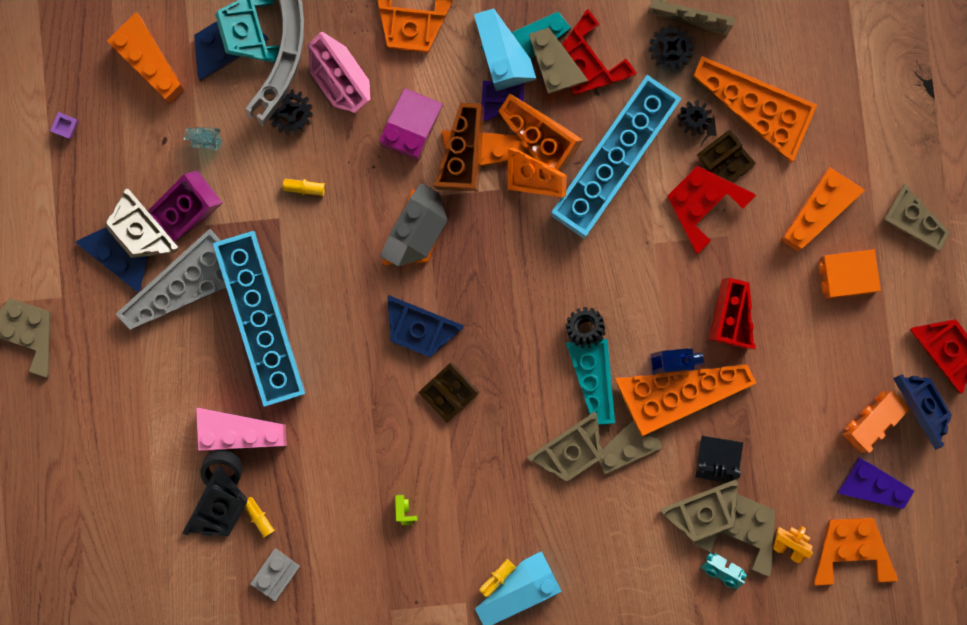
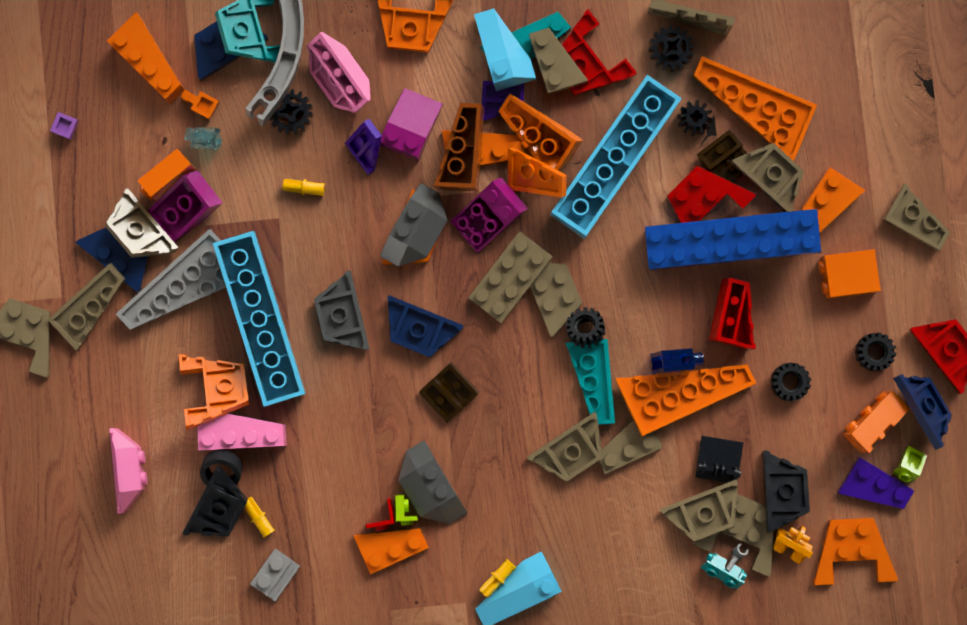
(85, 308): none -> dark tan wing
(127, 469): none -> bright pink wedge
(165, 175): none -> orange brick
(202, 104): none -> orange plate
(223, 385): none -> orange wing
(341, 314): none -> dark grey wing
(365, 145): none -> dark purple wing
(381, 525): none -> red bracket
(389, 547): none -> orange wing
(429, 486): none -> dark grey wedge
(489, 214): none -> magenta slope
(510, 277): none -> dark tan plate
(555, 296): none -> dark tan wing
(733, 239): none -> blue brick
(737, 555): none -> light grey hand
(772, 173): none -> dark tan wing
(784, 491): none -> black wing
(803, 381): none -> black tyre
(888, 351): none -> black tyre
(910, 465): none -> lime bracket

